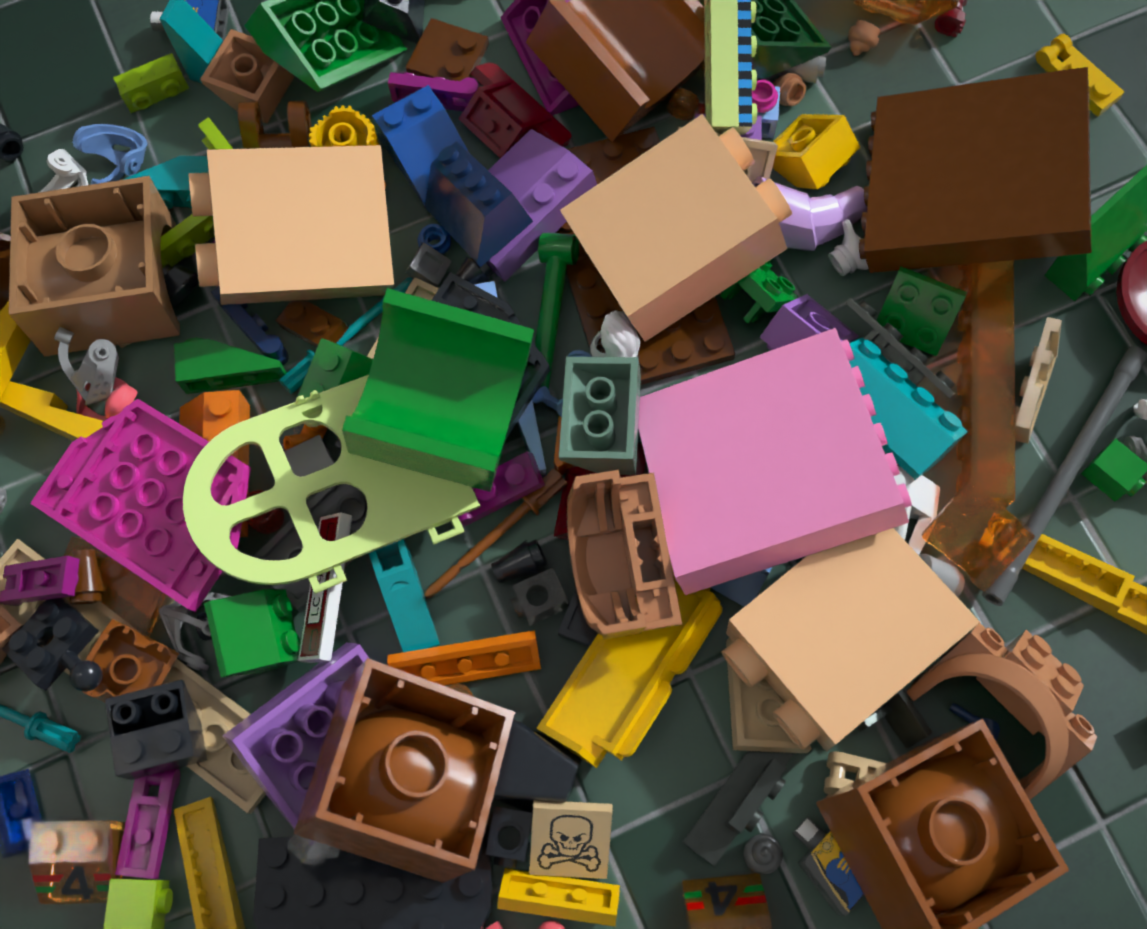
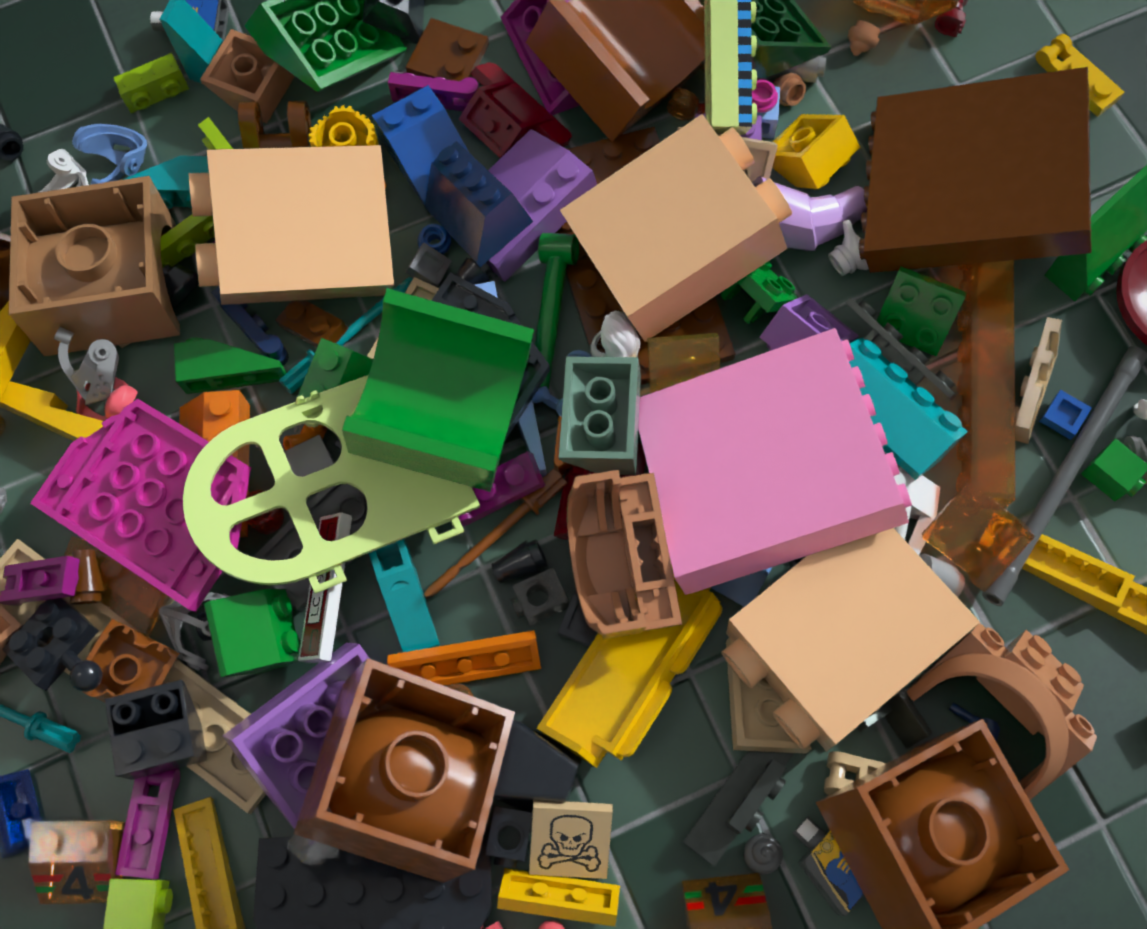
(681, 358): none -> clear yellow plate
(1065, 414): none -> blue plate

